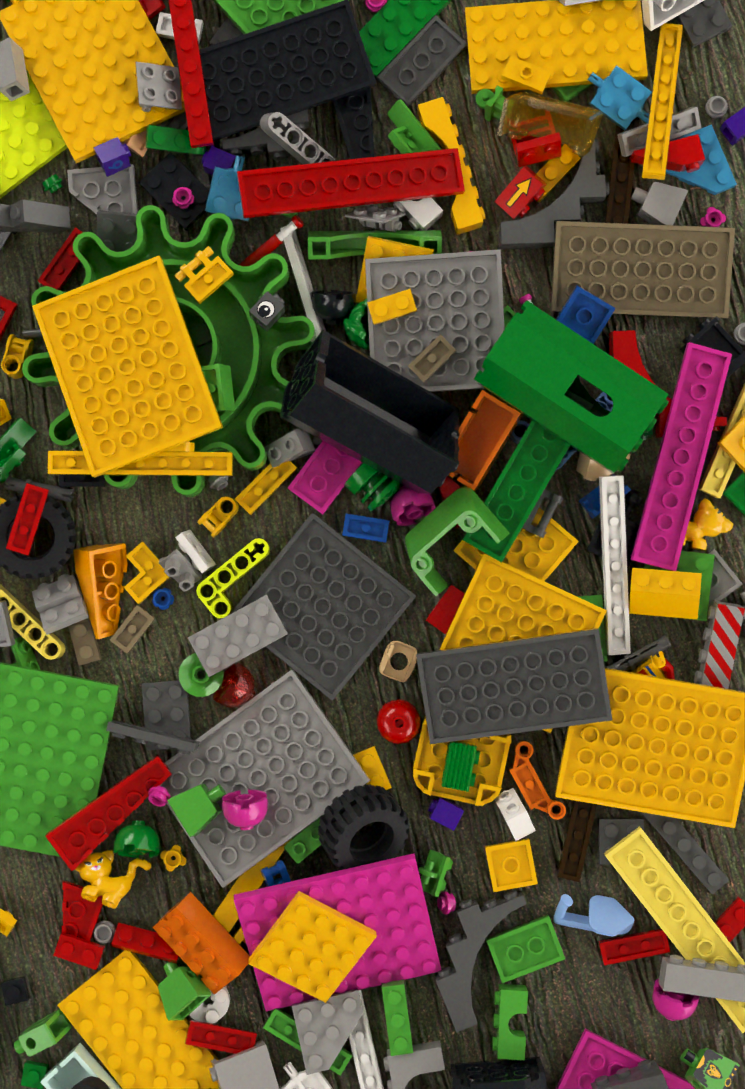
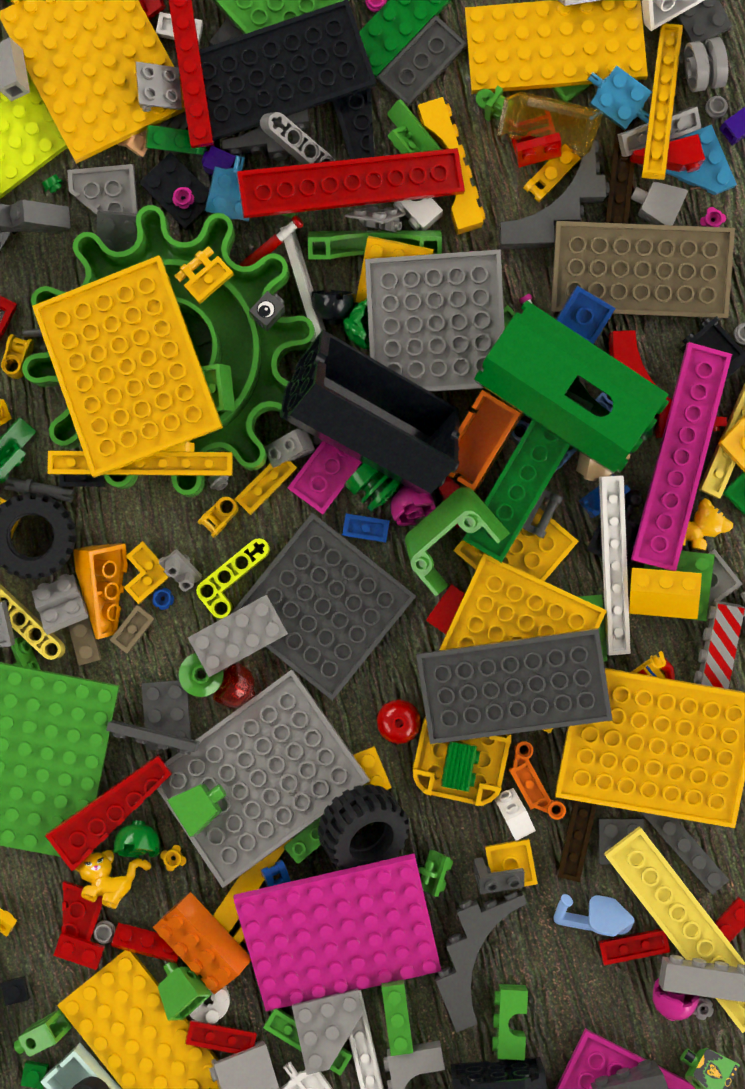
(27, 519): red plate -> none
(62, 264): red plate -> none
(113, 156): dark purple brick -> none
(158, 796): dark pink plate -> none
(200, 558): white plate -> none
(245, 809): dark pink cylinder -> none
(312, 947): yellow plate -> none
(392, 306): yellow plate -> none
(398, 647): tan piece -> none
(432, 358): dark tan plate -> none
(445, 812): dark purple brick -> none
(446, 902): dark pink plate -> none
(497, 881): none -> dark grey bracket
(520, 193): red brick -> none
(525, 948): bright green plate -> none
(526, 75): yellow plate -> none
(630, 661): dark grey pin -> none
(706, 64): none -> light grey wheel
(707, 1012): none -> light grey plate

